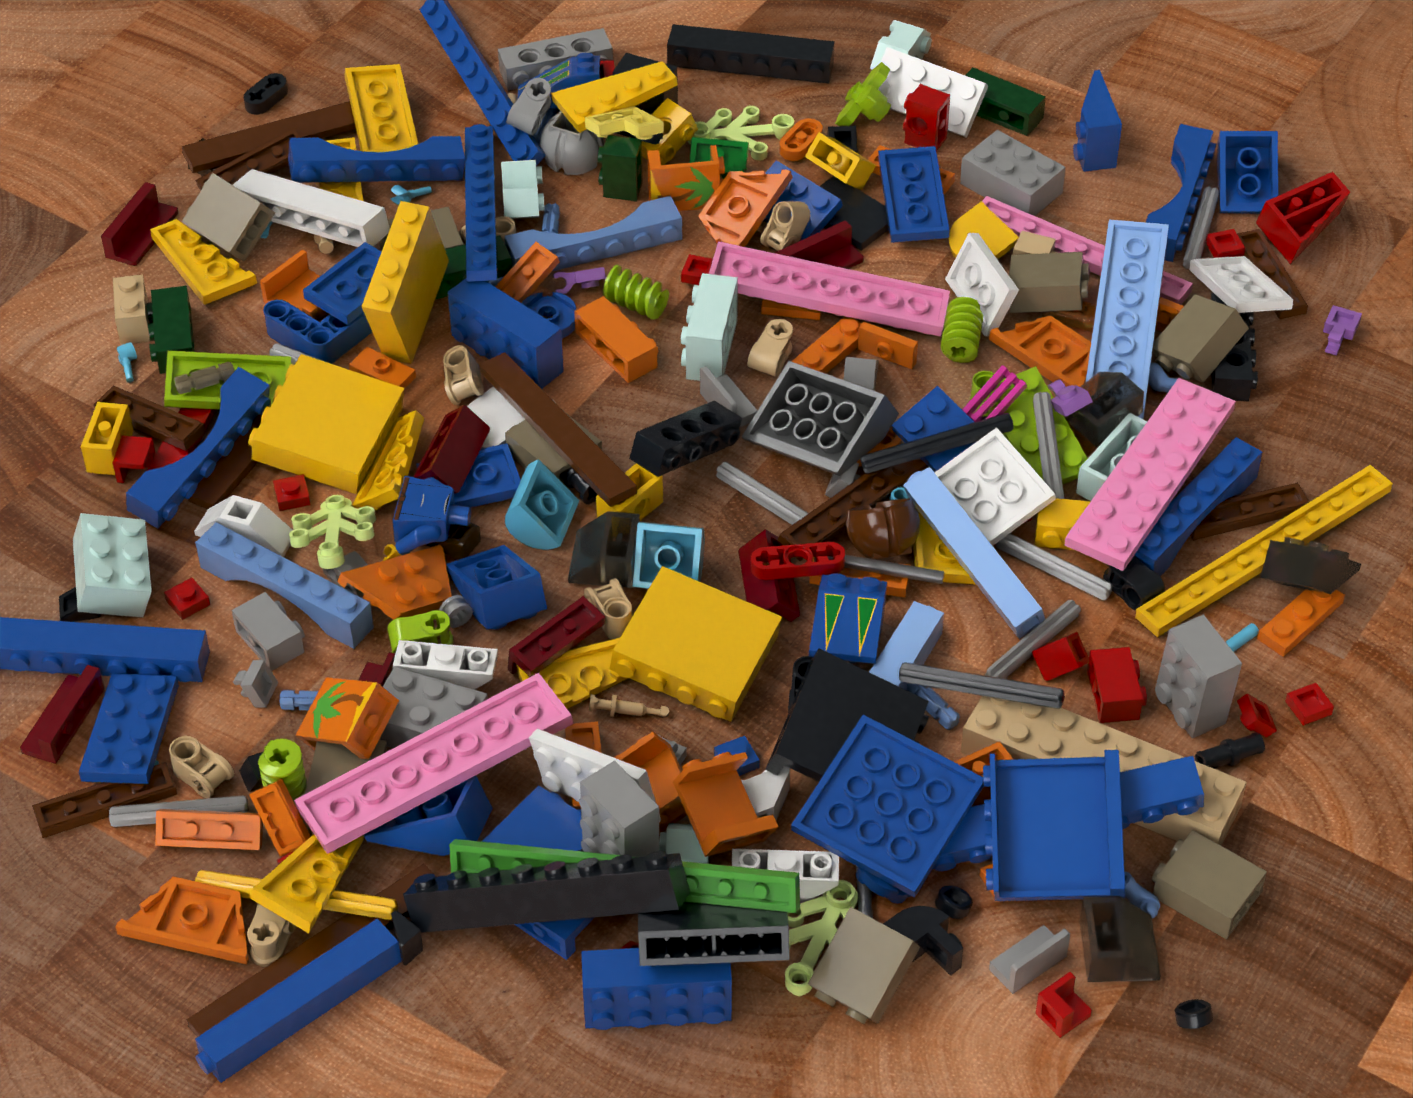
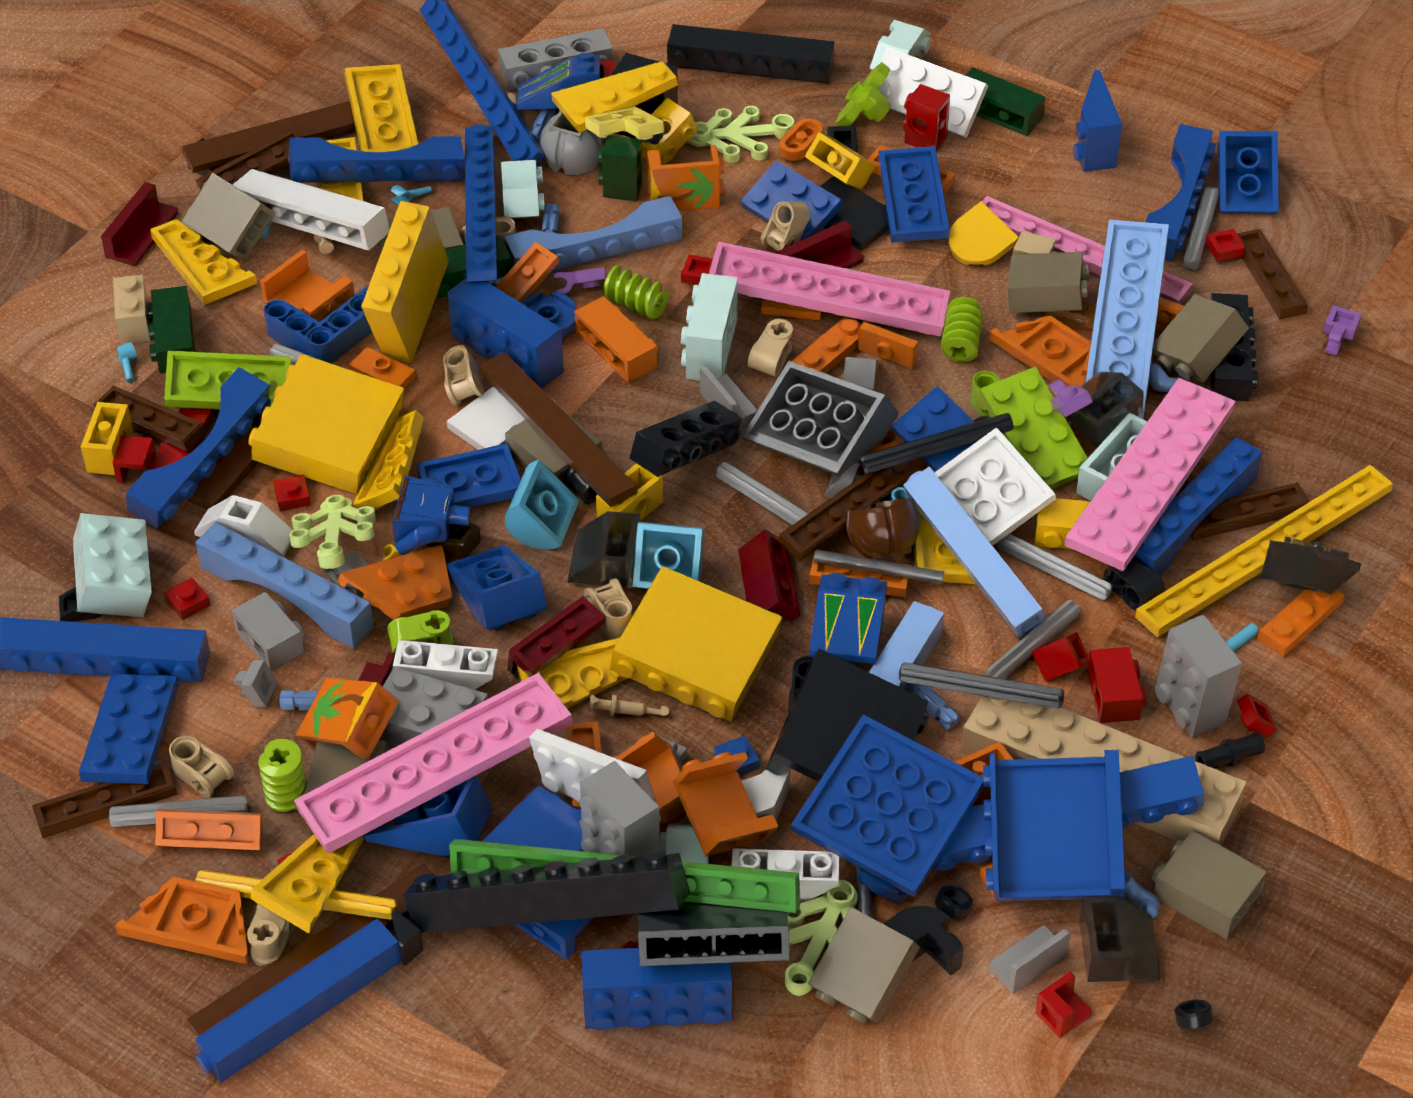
(64, 715): dark red panel -> none
(203, 377): dark tan axle -> none
(250, 771): black slope -> none
(265, 93): black beam -> none
(280, 817): orange plate -> none
(345, 284): blue plate -> none
(454, 448): dark red panel -> none
(457, 610): light grey bush -> none
(531, 106): light grey piece -> none
(734, 153): green bracket -> none
(742, 205): orange wing -> none
(807, 551): red beam -> none
(981, 277): white plate -> none
(990, 385): dark pink tile -> none
(1012, 173): light grey brick -> none
(1048, 443): light grey axle -> none
(1240, 284): white tile -> none
(1302, 214): red wedge -> none
(1309, 703): red plate -> none

